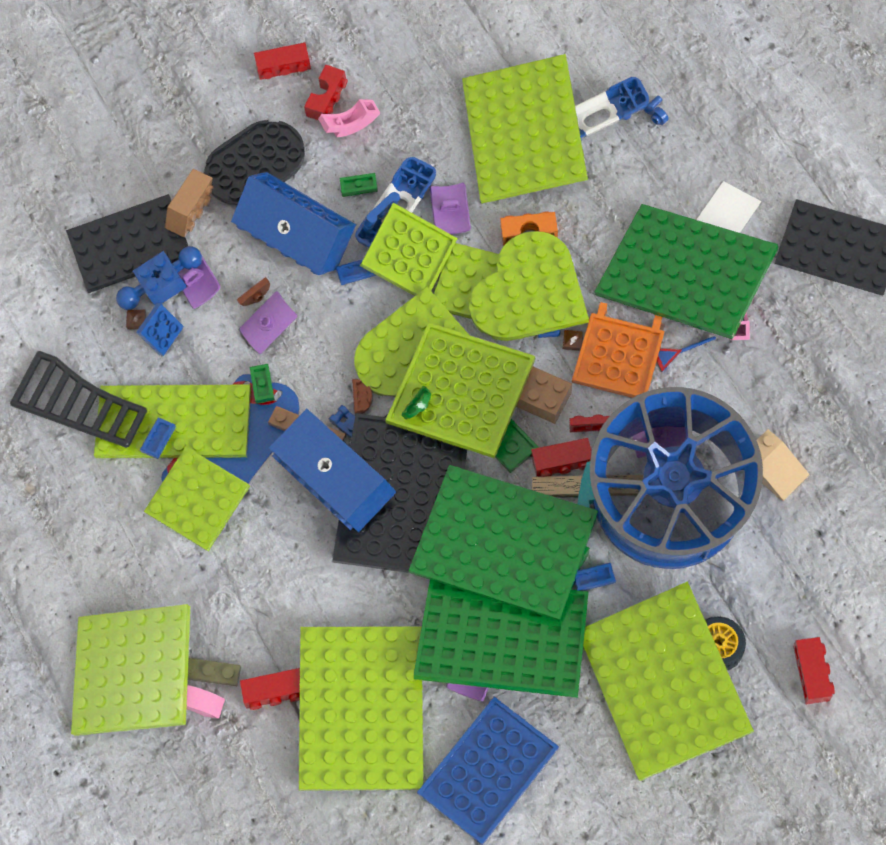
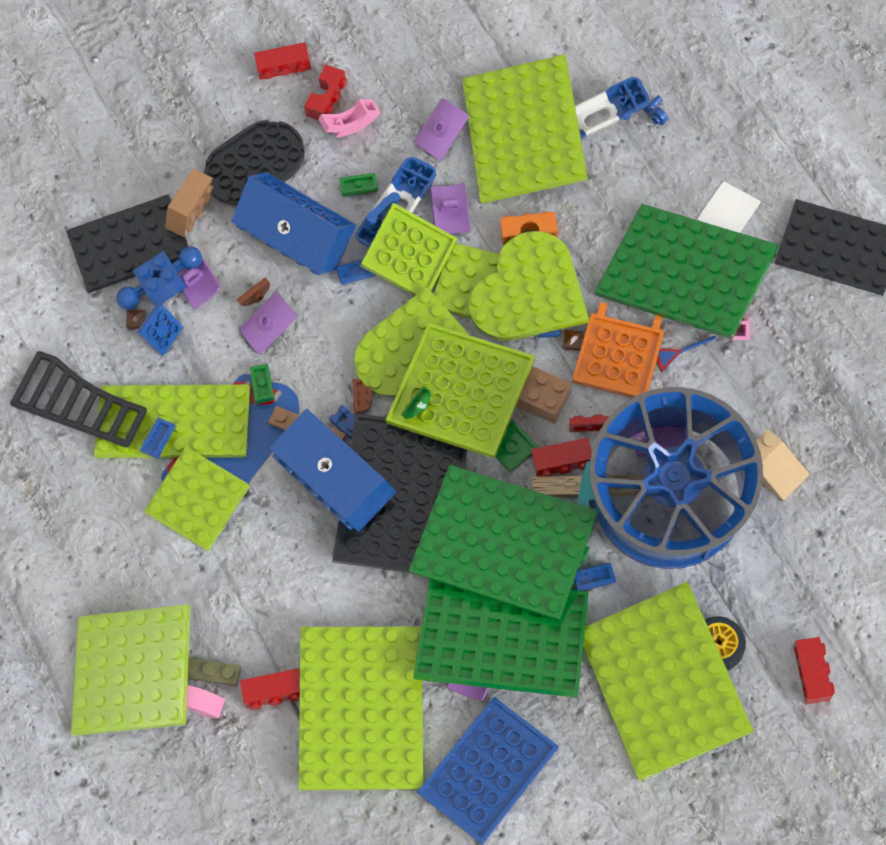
(441, 129): none -> medium lavender shield

